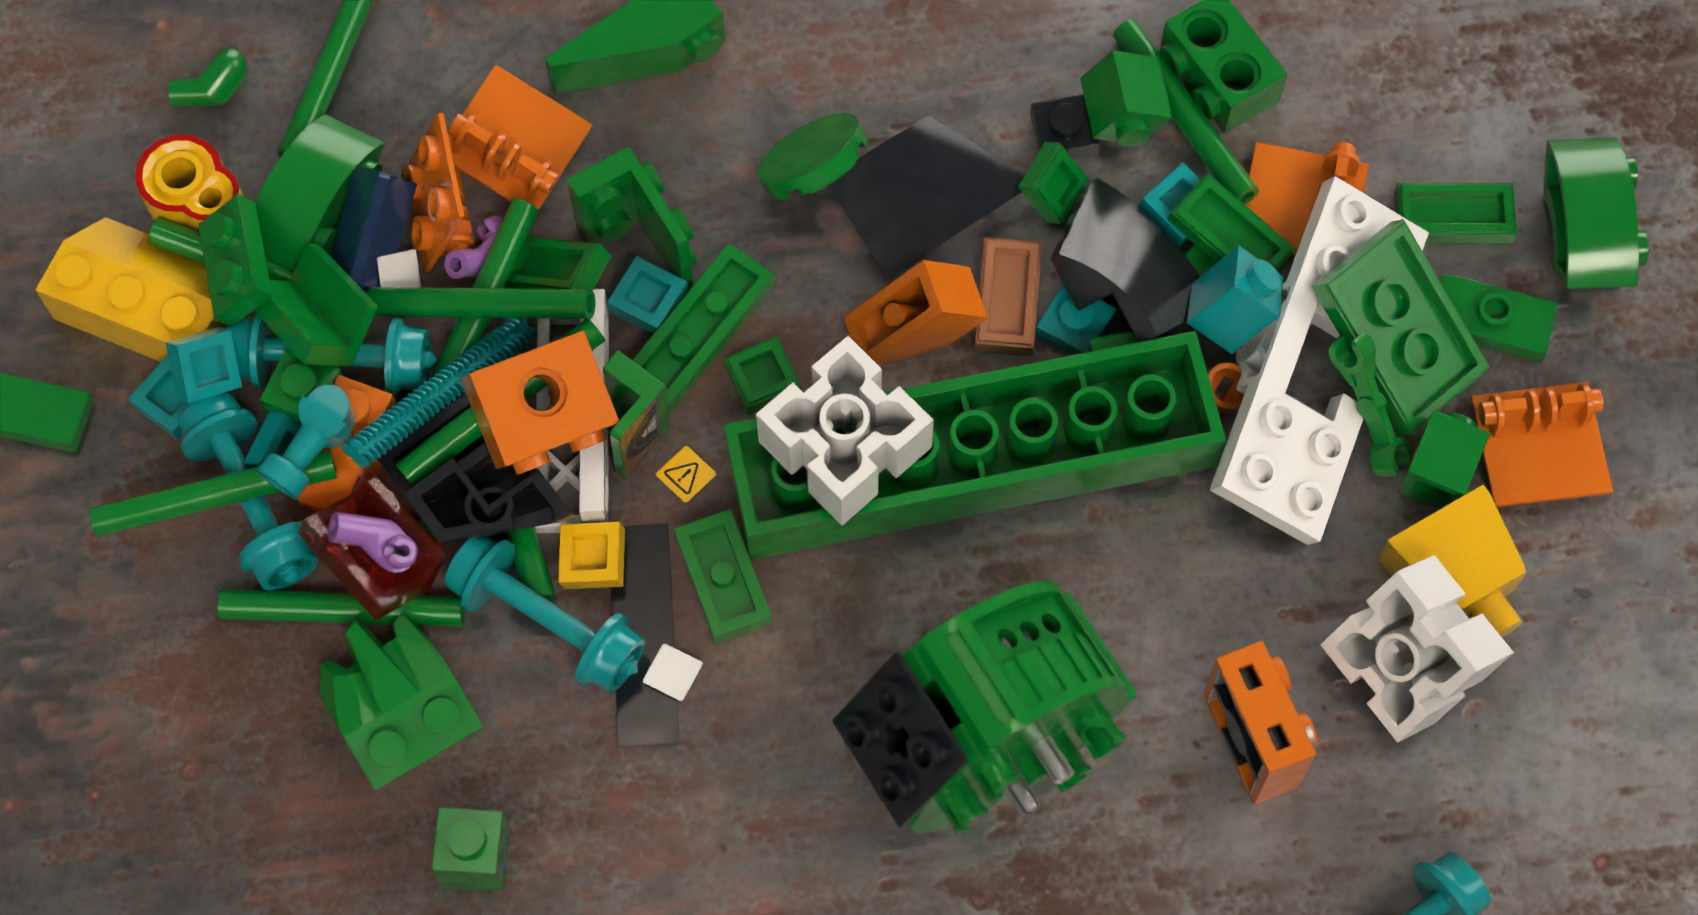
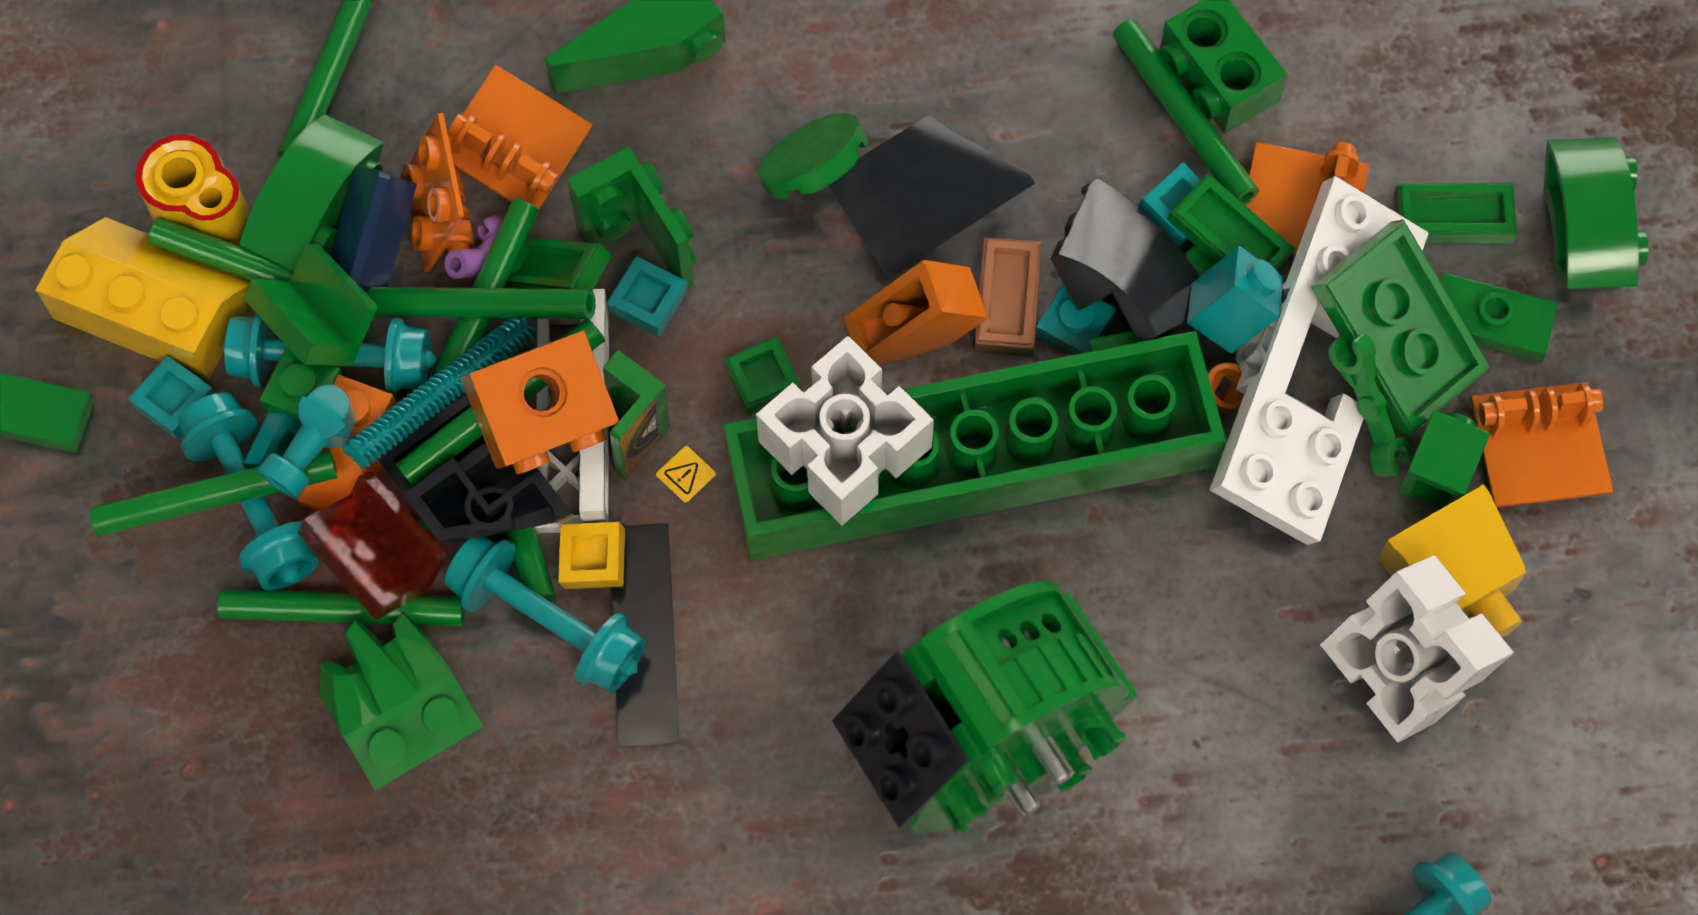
(204, 365): teal plate -> none
(214, 85): green arm -> none
(235, 260): green plate -> none
(377, 537): medium lavender arm -> none
(399, 269): white sticker -> none
(471, 849): green brick -> none
(672, 672): white sticker -> none
(705, 322): green plate -> none
(723, 576): green plate -> none
(1053, 182): green tile -> none
(1066, 123): black plate -> none
(1126, 98): green brick -> none
(1260, 722): orange piece -> none

